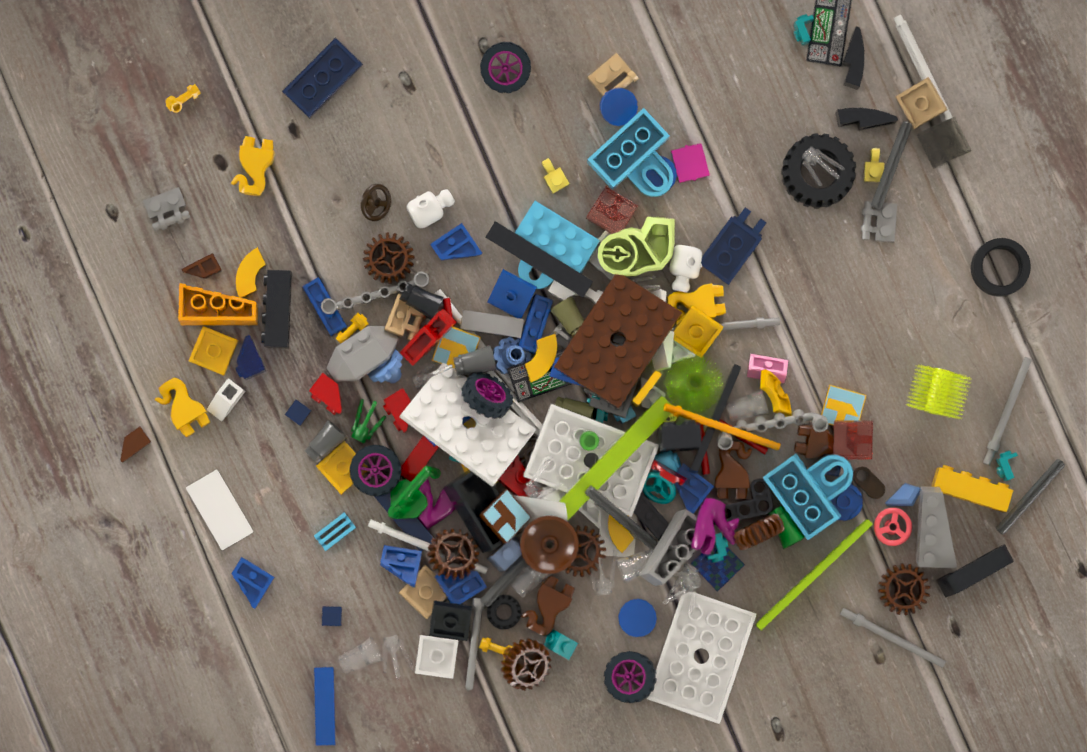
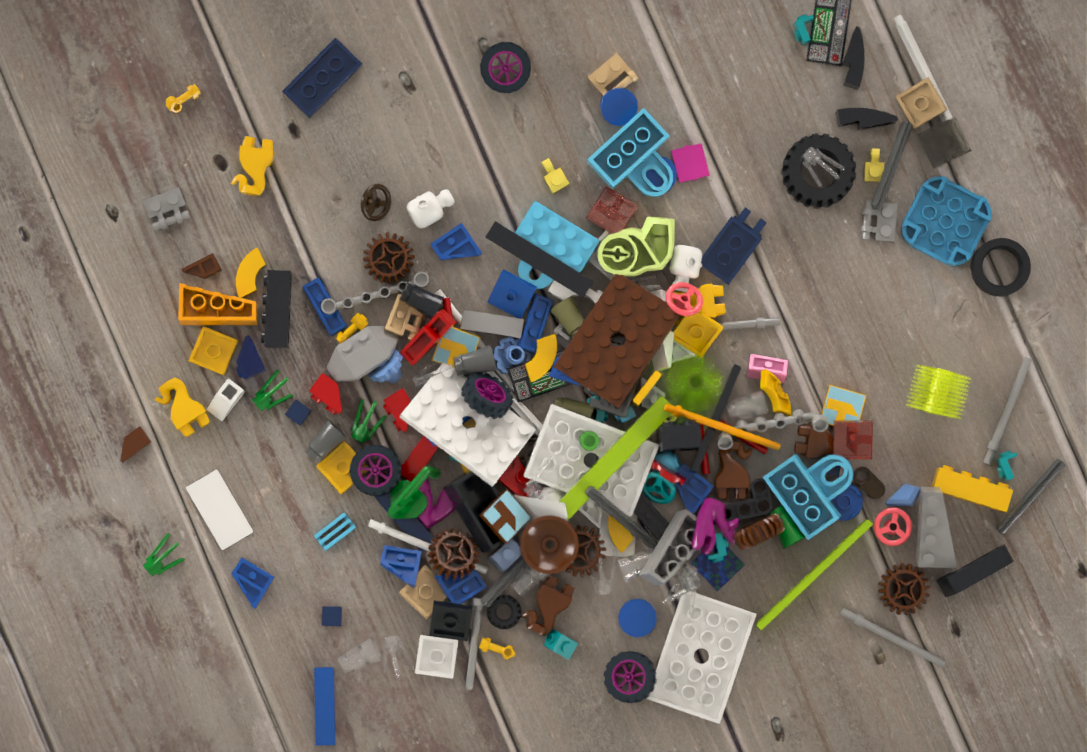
(155, 564): none -> green plant
(263, 400): none -> green plant
(516, 662): reddish brown gear -> none
(682, 302): none -> coral piece
(946, 221): none -> dark azure tile

